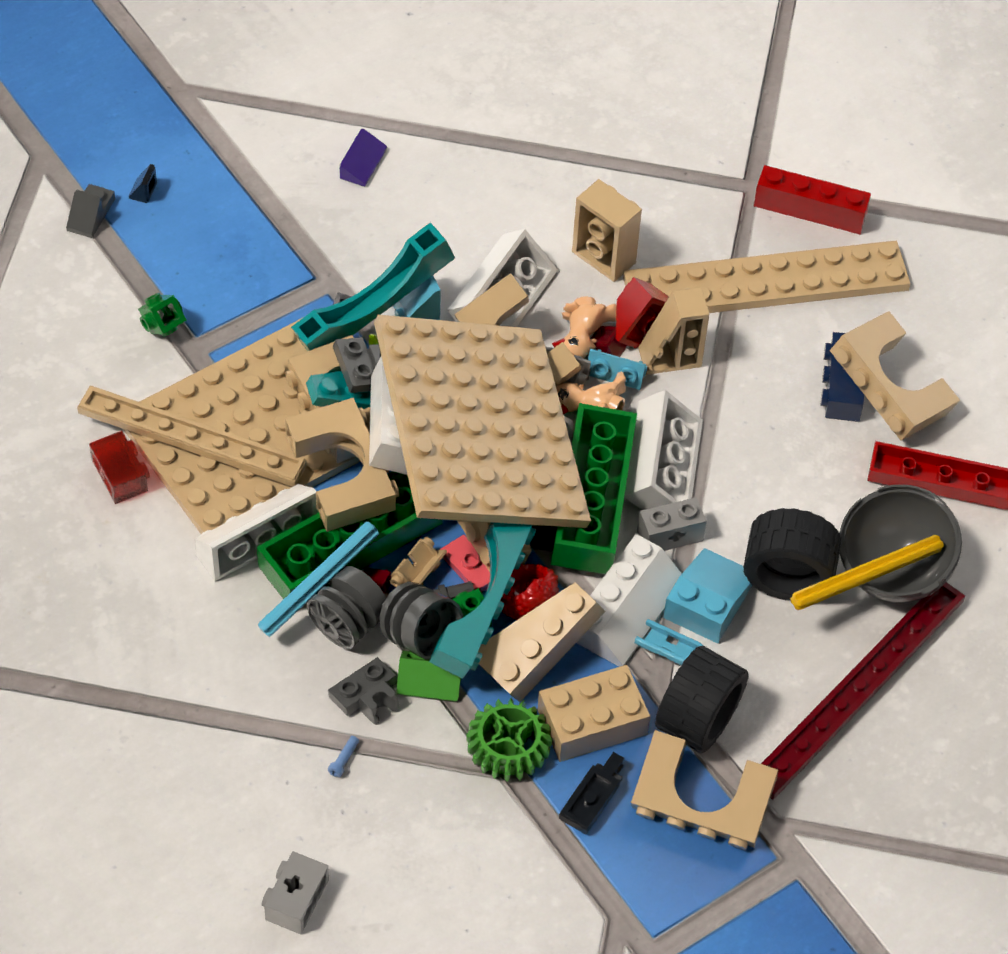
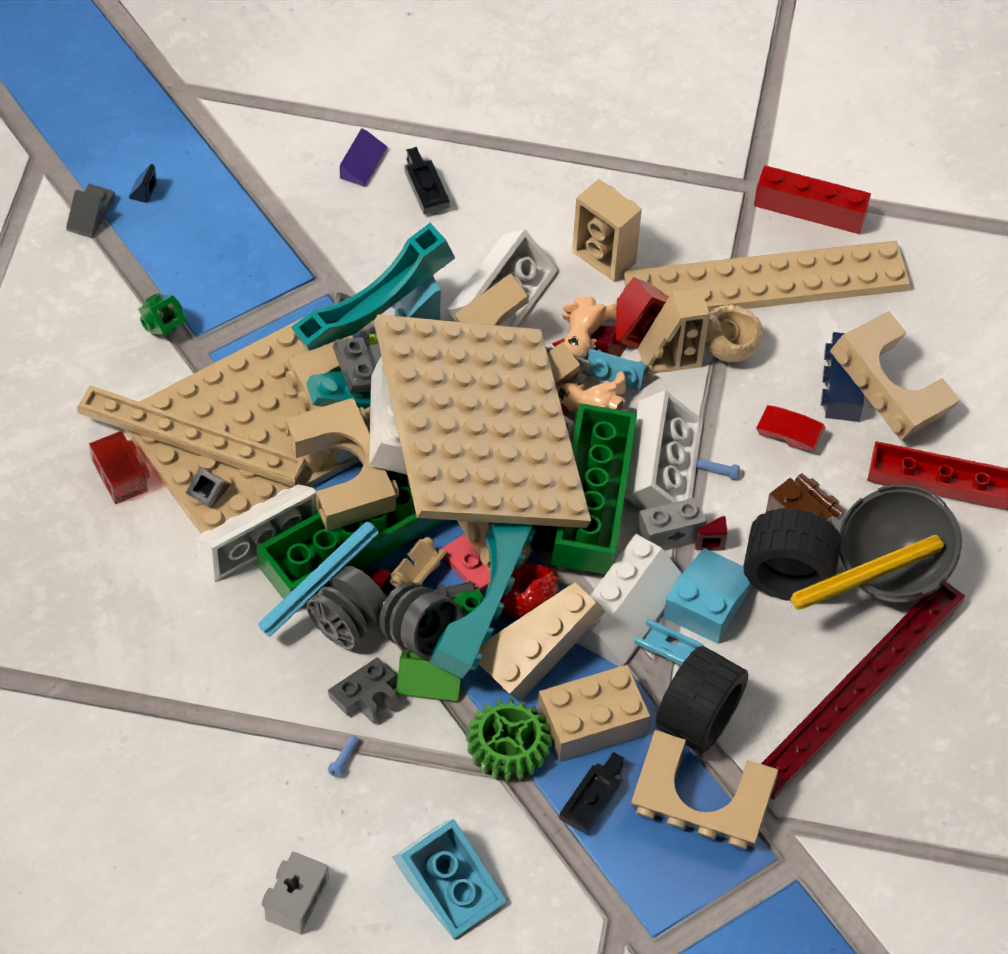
(207, 487): none -> black slope
(425, 183): none -> black hinge
(450, 877): none -> medium azure slope
(712, 535): none -> dark red slope
(732, 471): none -> medium blue piece
(733, 333): none -> tan hair
(791, 426): none -> red slope
(805, 495): none -> reddish brown brick

